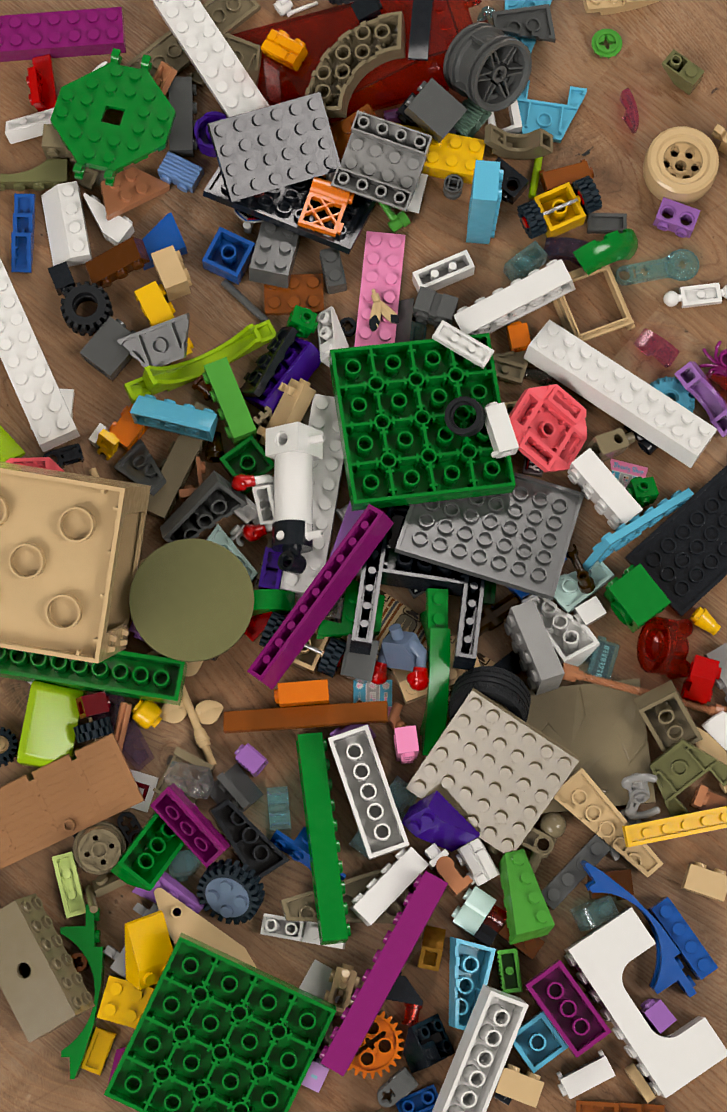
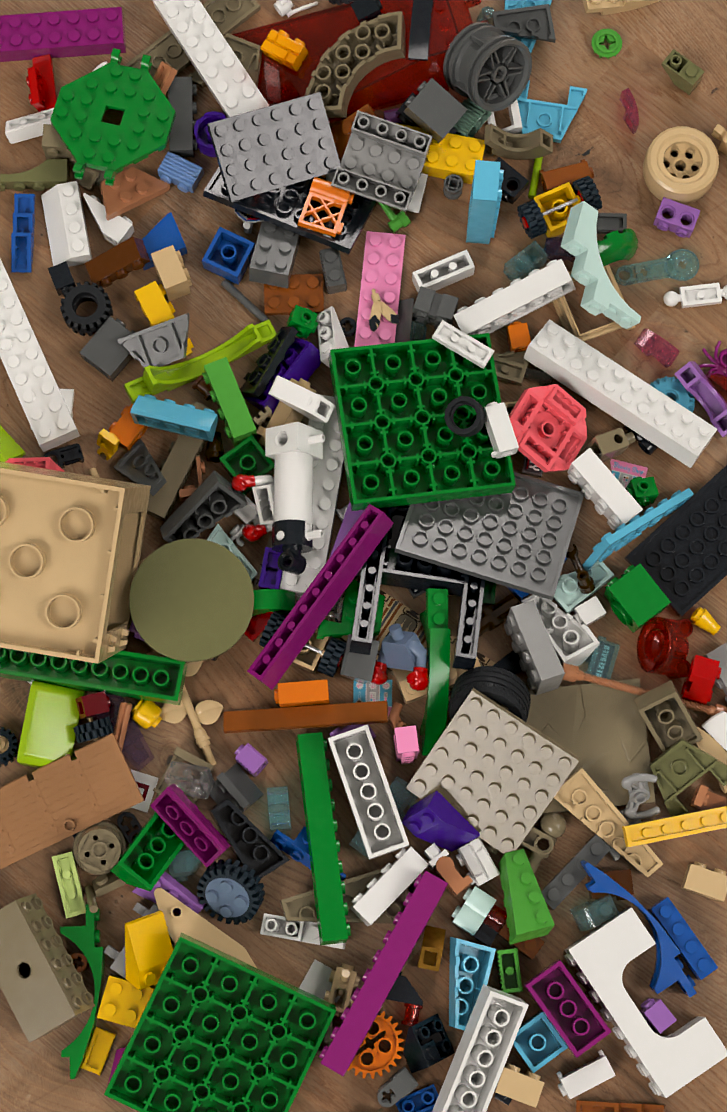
(93, 438): white tile -> none
(302, 400): none -> white slope
(315, 1075): lavender brick -> none
(588, 269): none -> light aqua arch
(640, 1083): tan beam -> none

